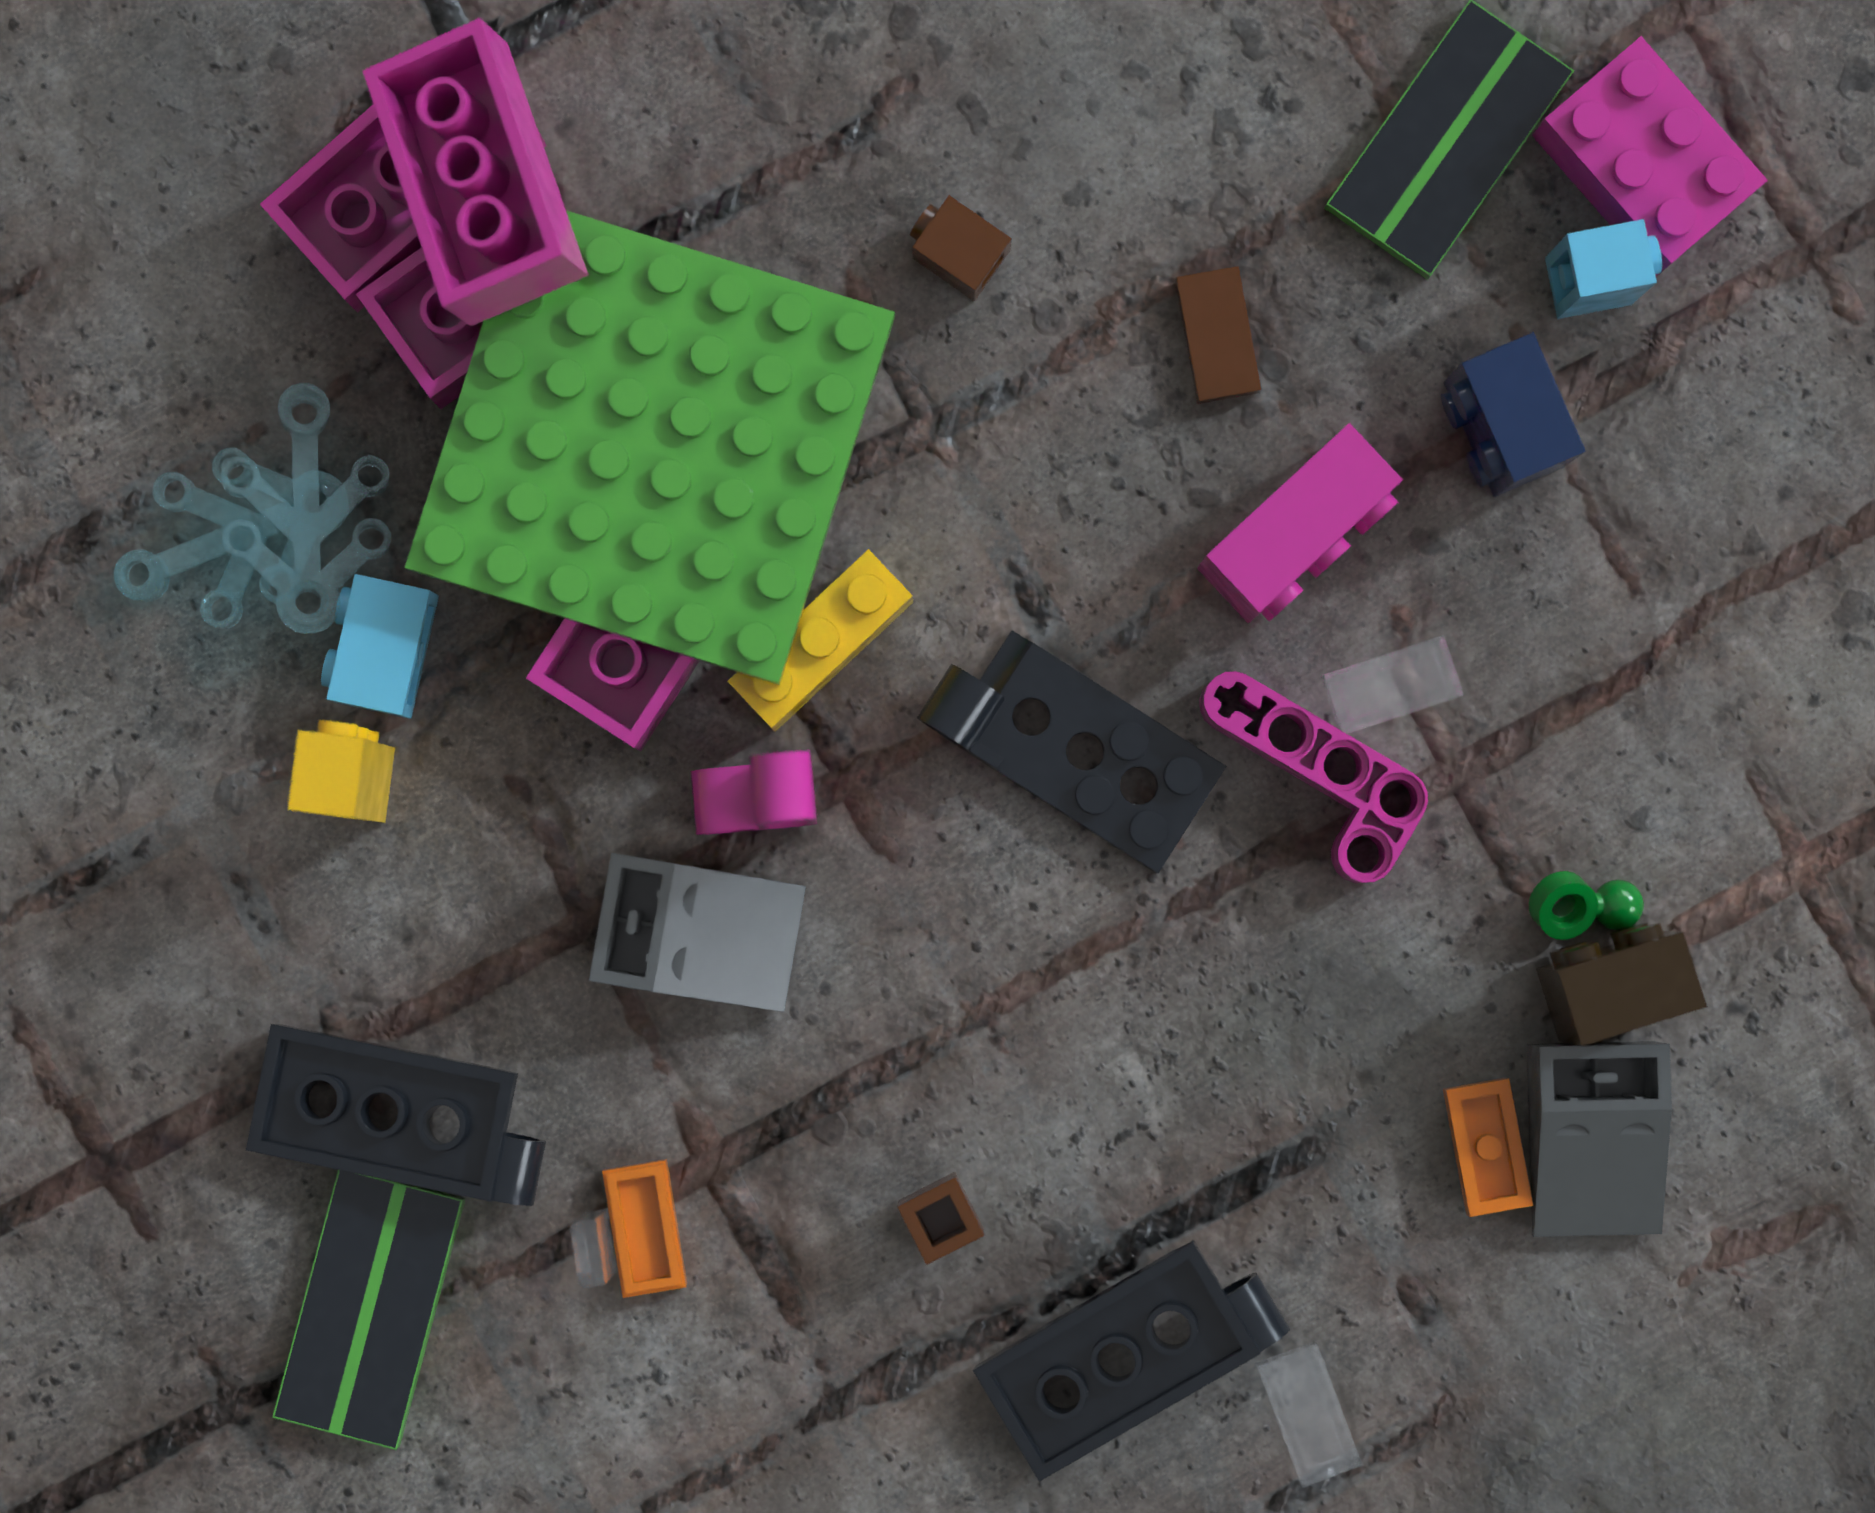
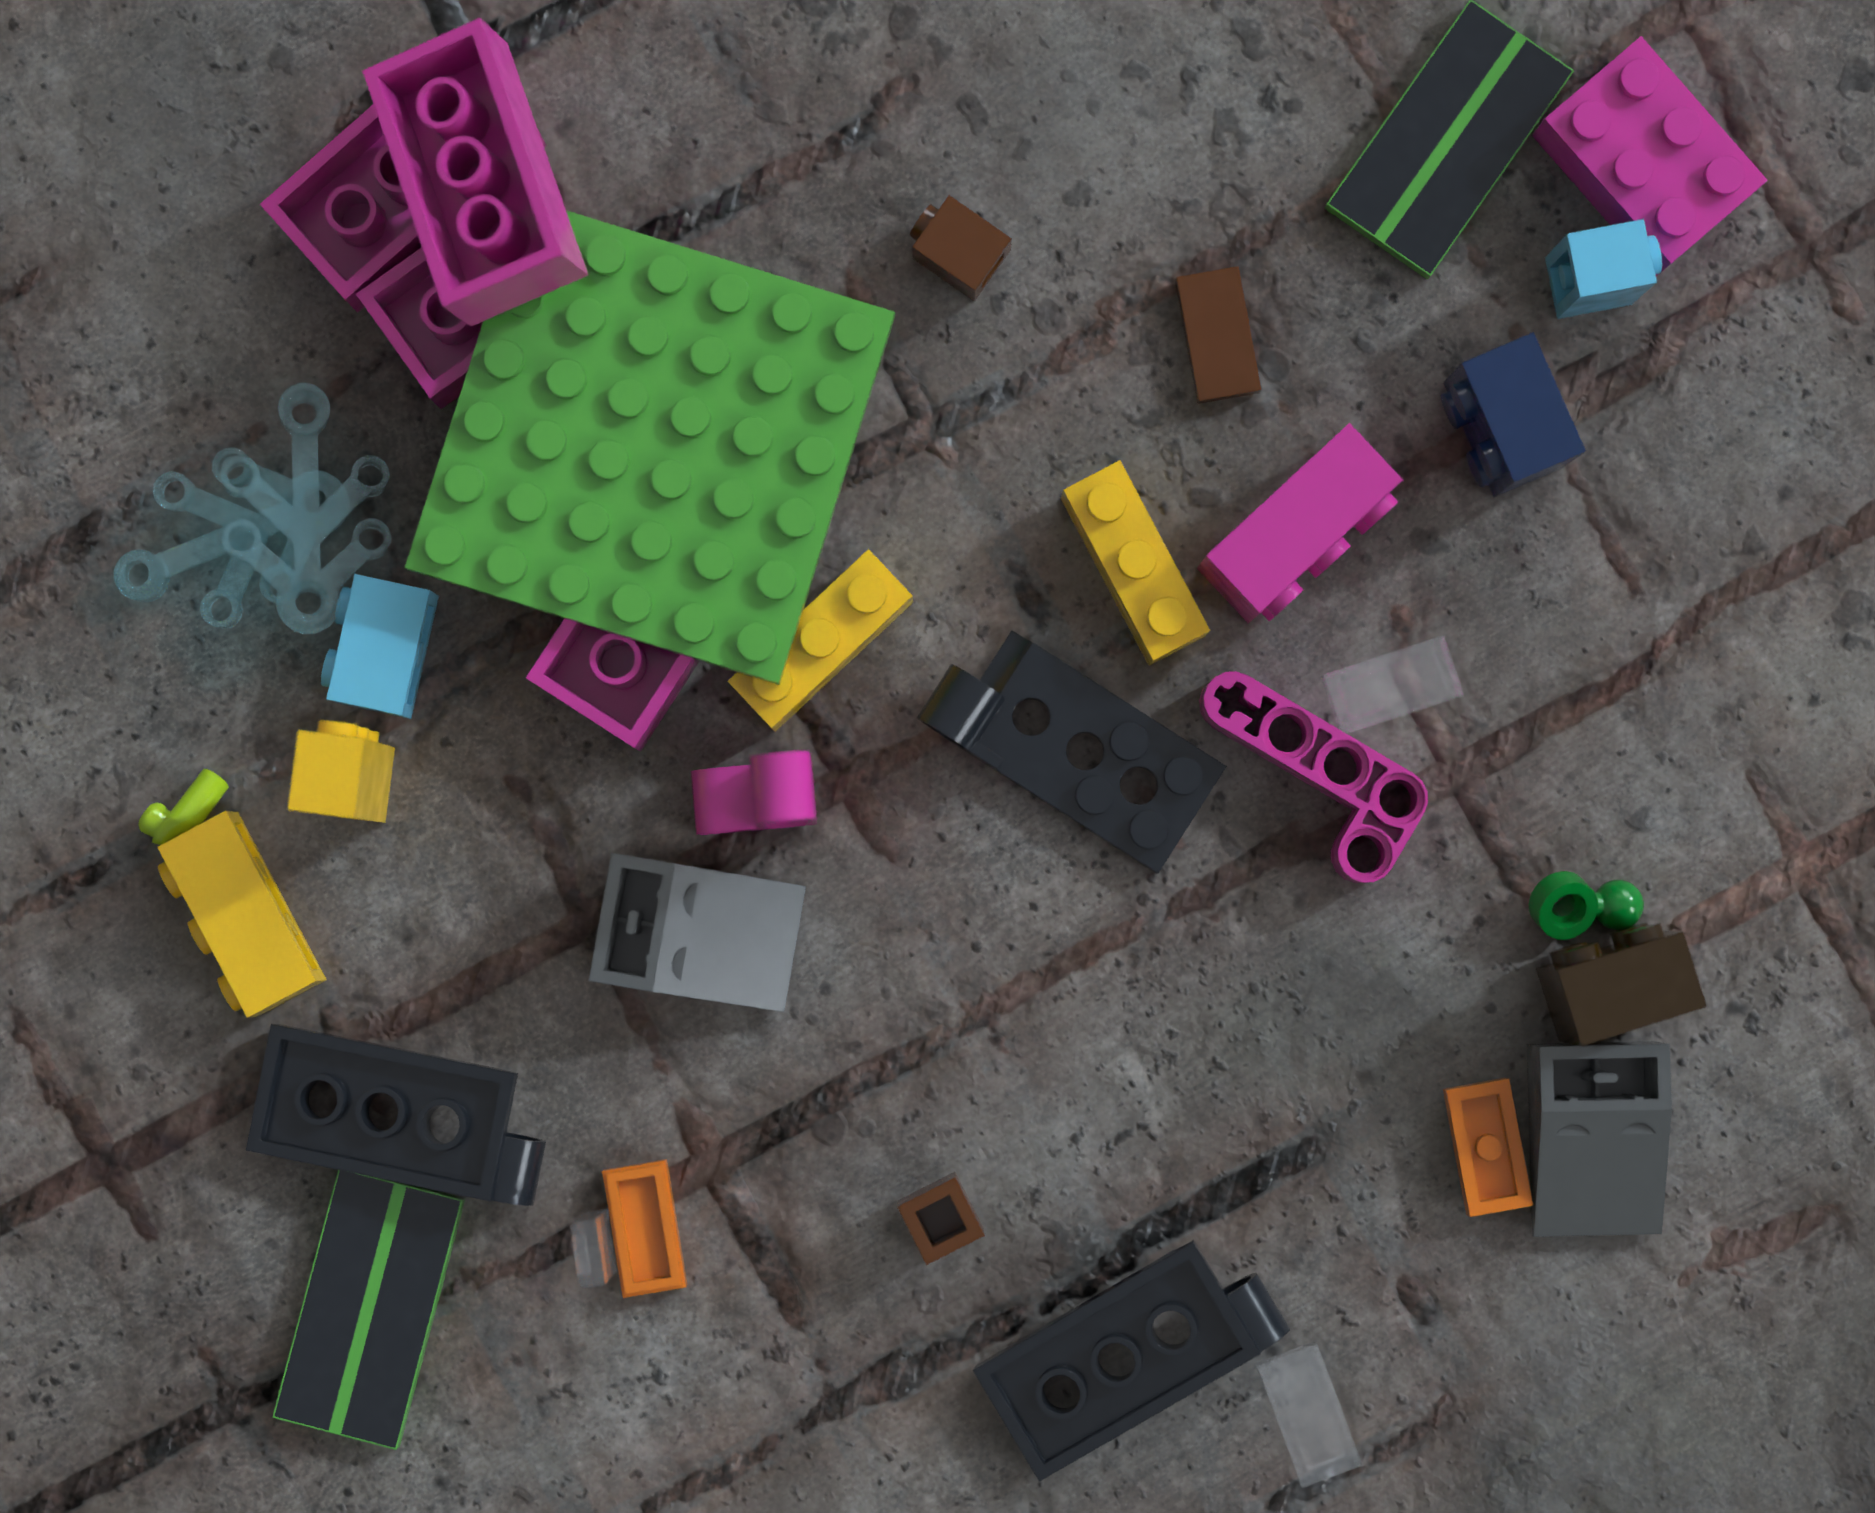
(187, 813): none -> lime arm
(239, 915): none -> yellow brick
(1134, 562): none -> yellow brick

